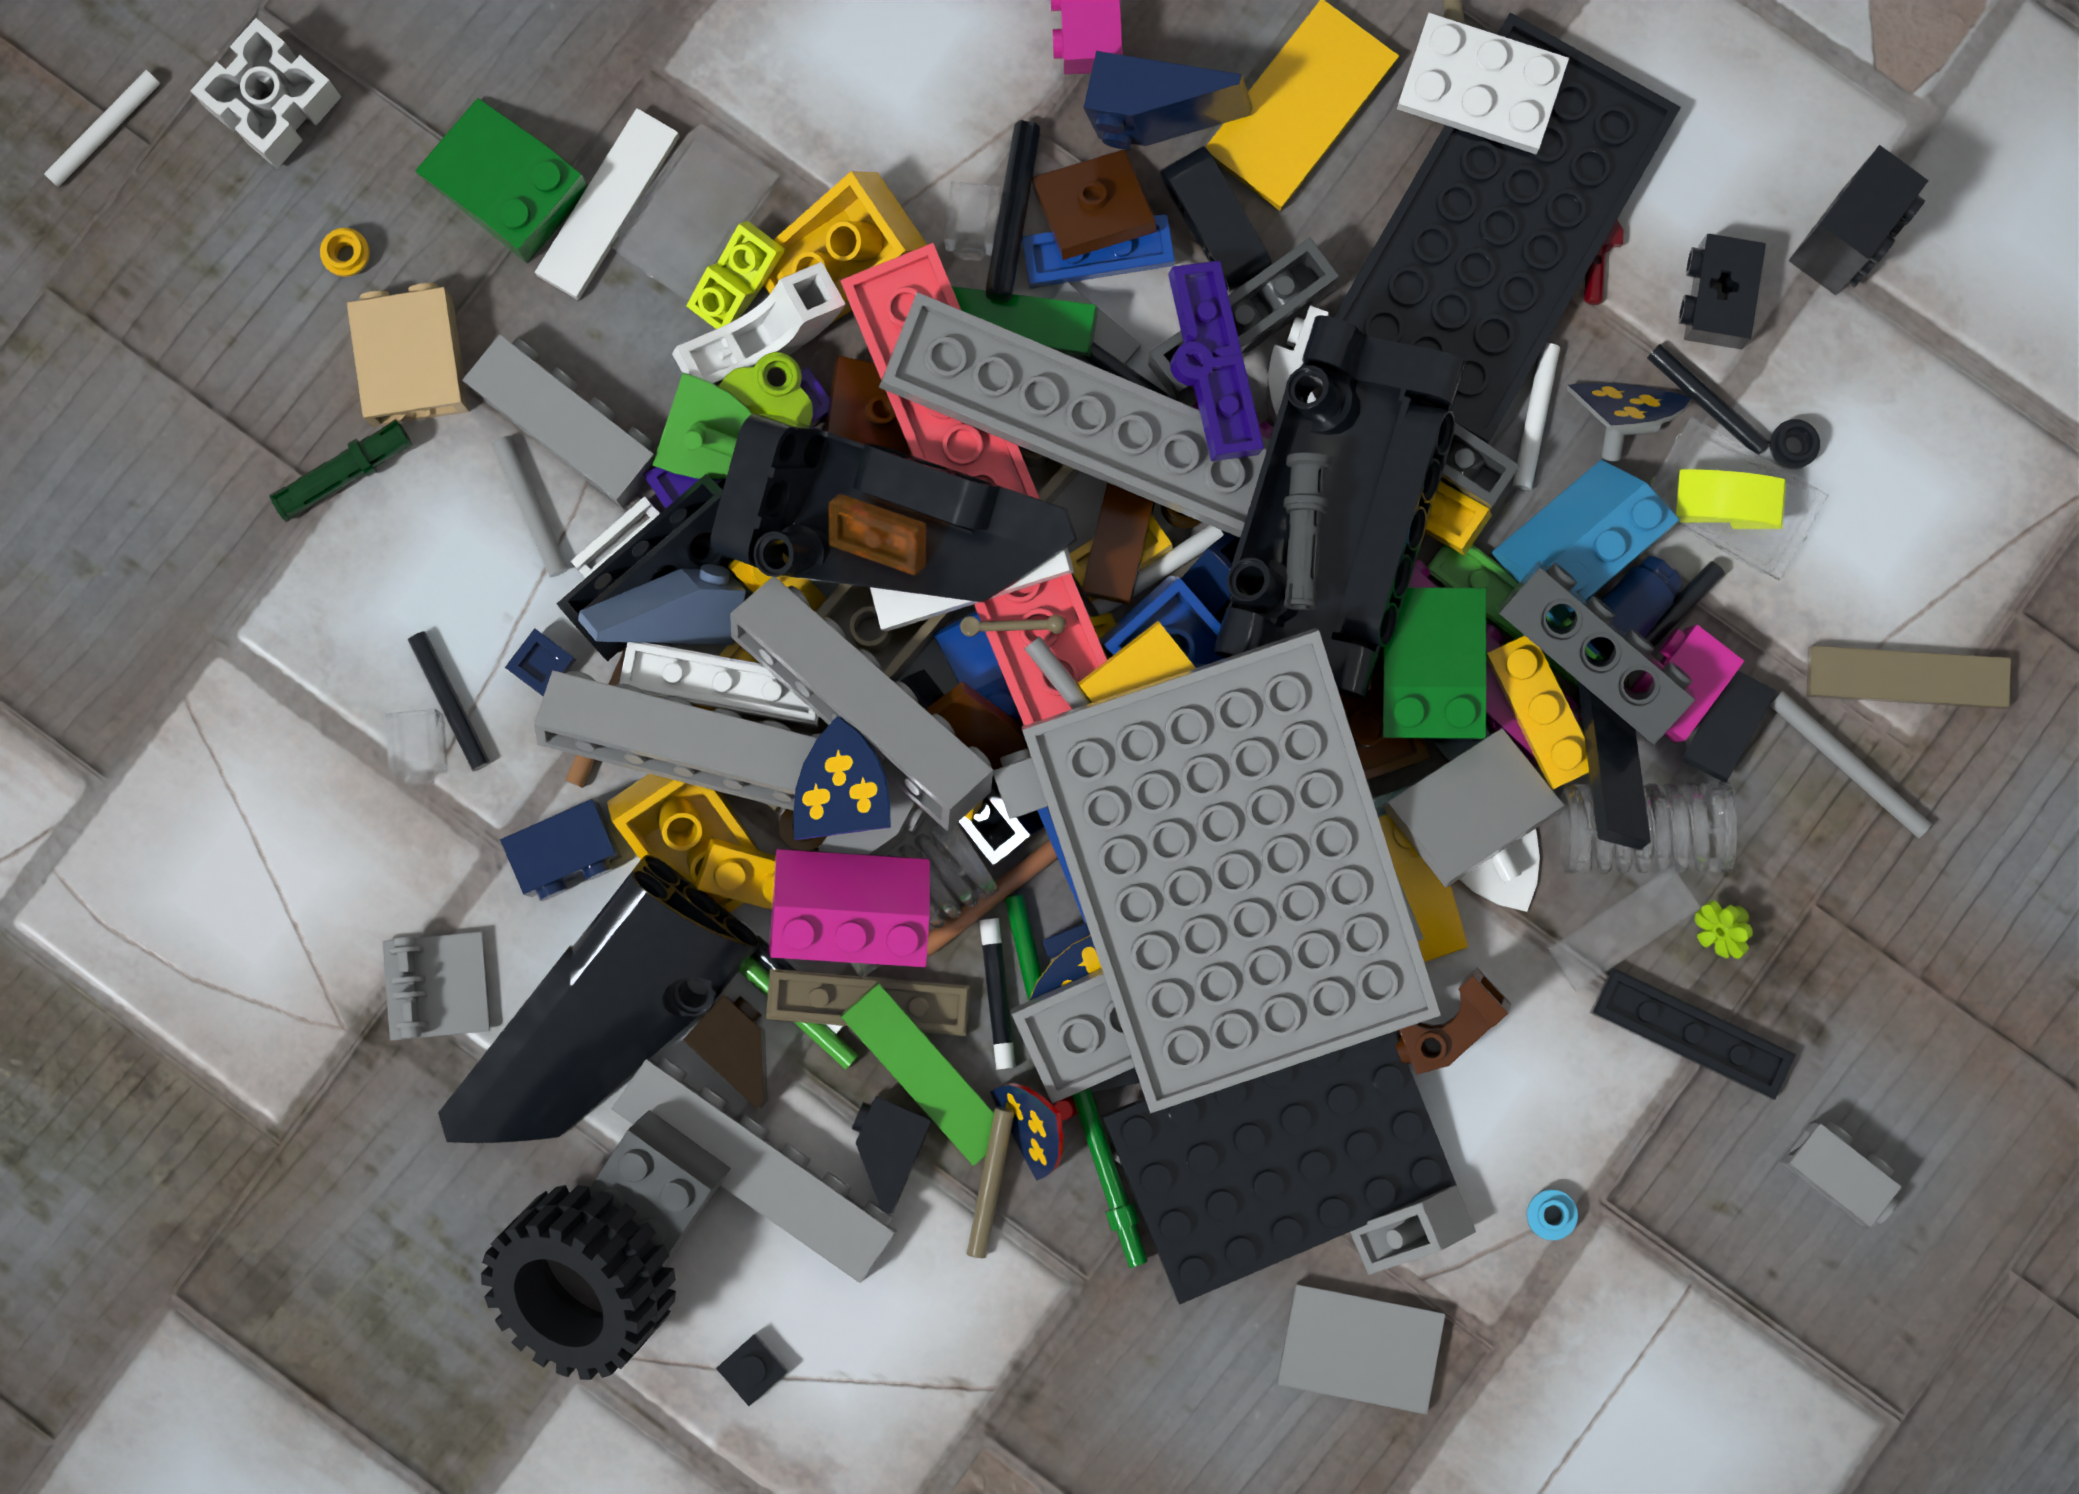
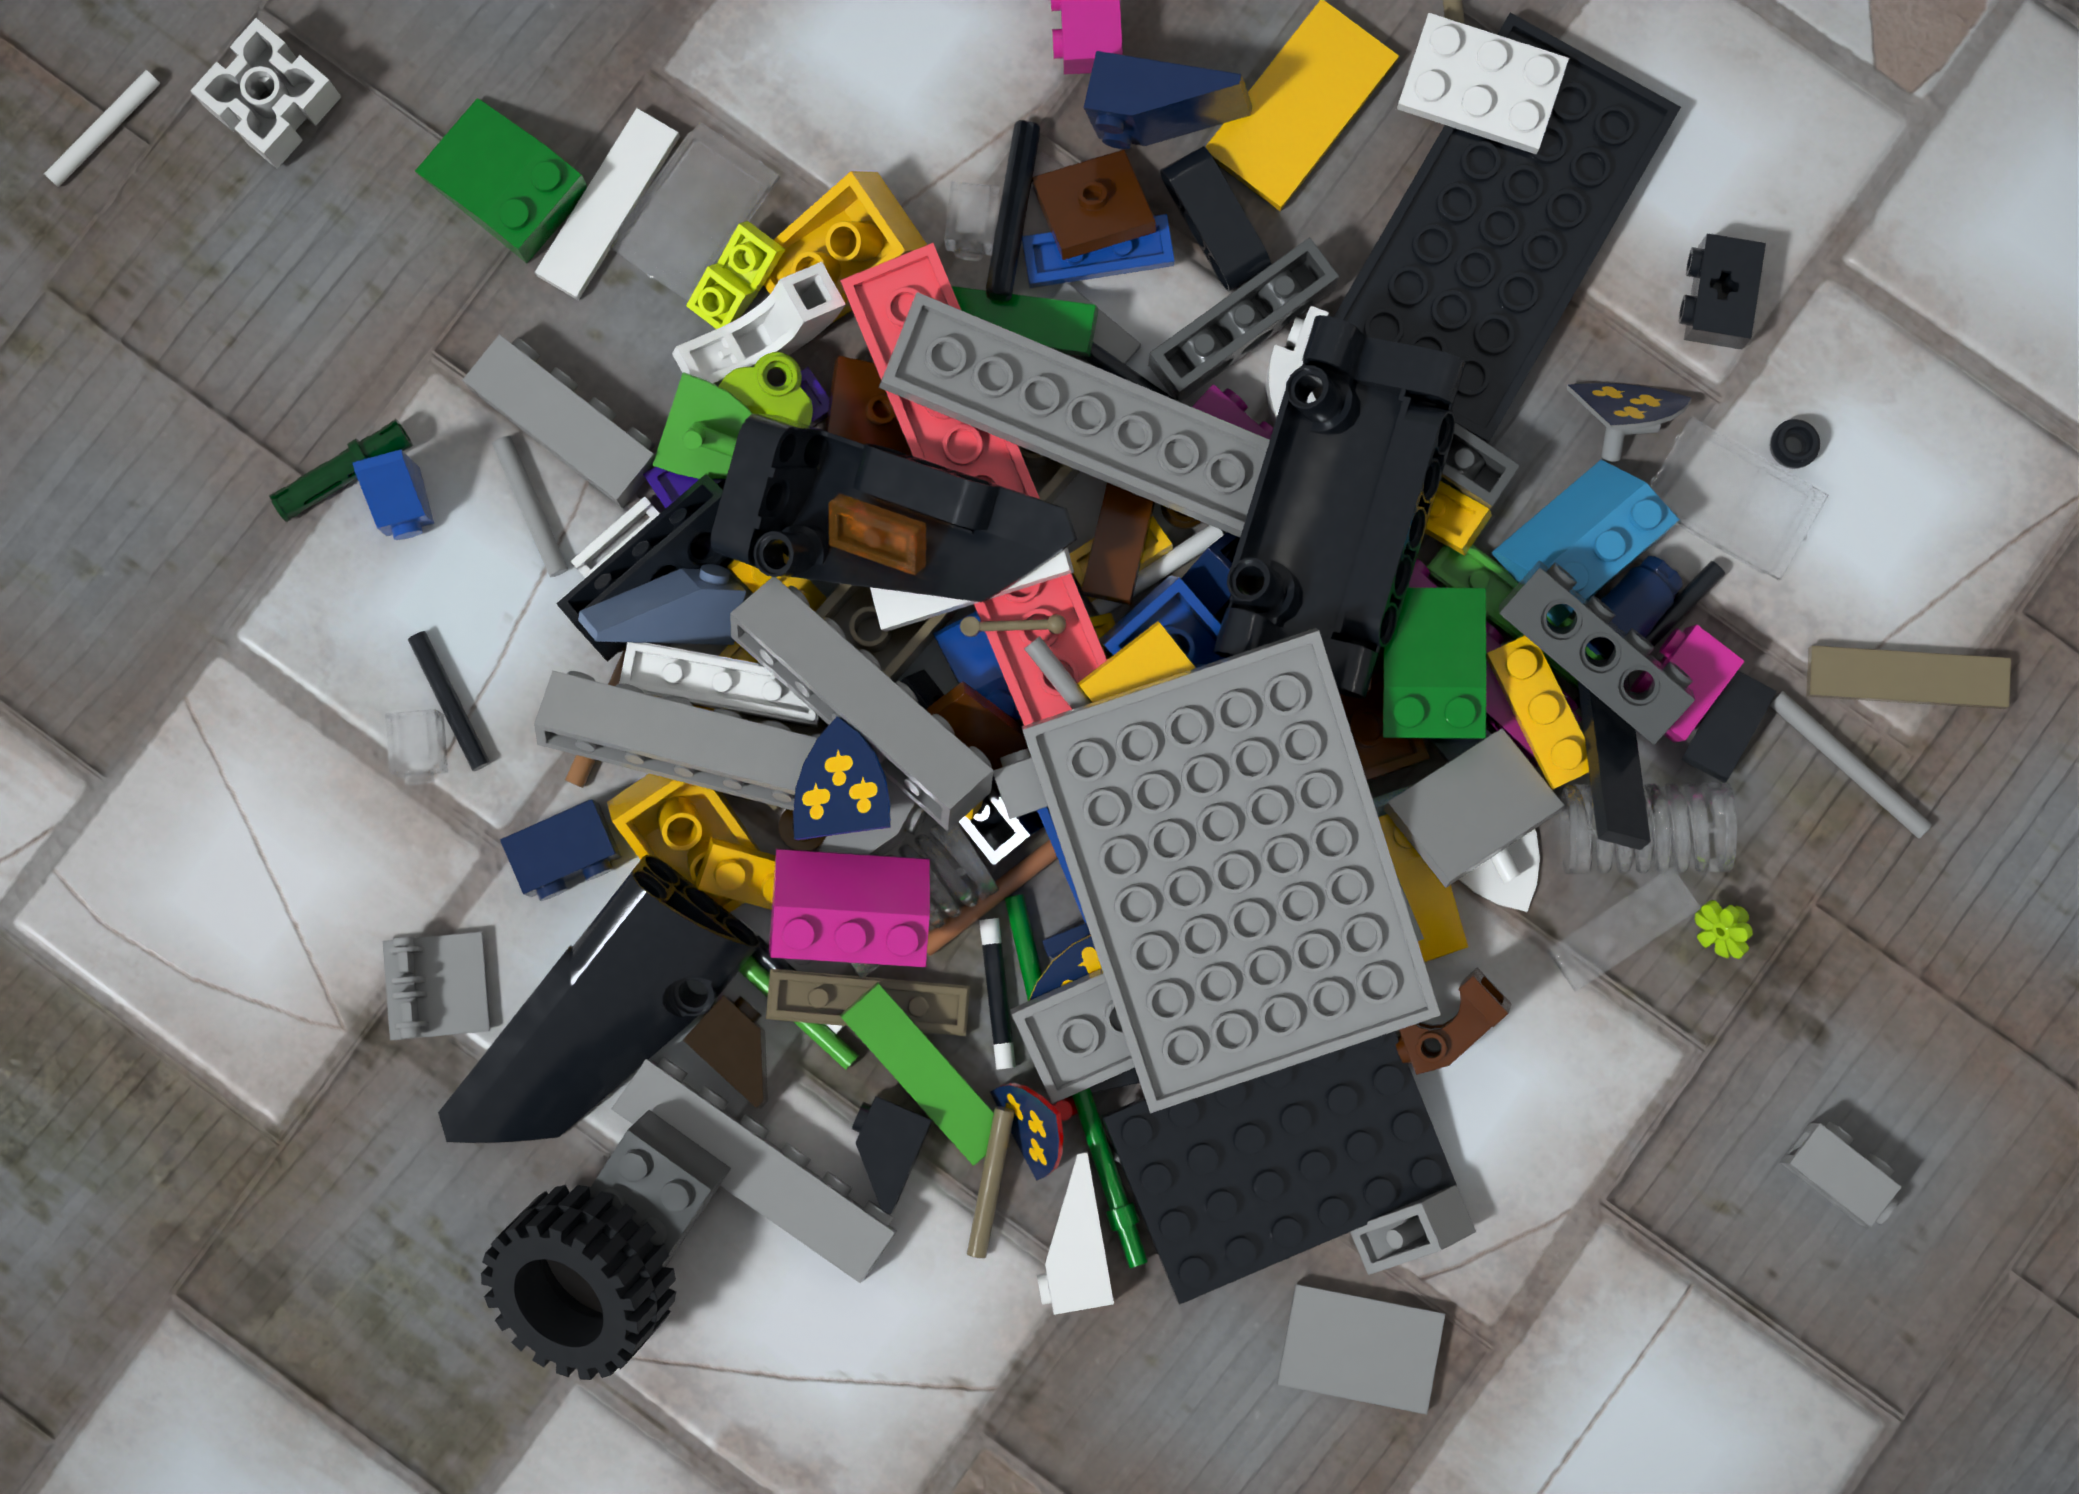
(334, 242): yellow plate -> none
(395, 494): none -> blue slope
(407, 355): tan brick -> none
(537, 659): dark blue plate -> none
(752, 1369): black plate -> none
(1076, 1258): none -> white slope
(1214, 361): dark purple hinge -> none
(1306, 507): dark grey pin -> none
(1536, 416): white bar -> none
(1536, 1211): medium azure plate -> none
(1596, 273): dark red bar -> none
(1692, 1033): black tile -> none
(1707, 399): black bar -> none
(1731, 497): neon yellow slope -> none
(1861, 222): black brick -> none

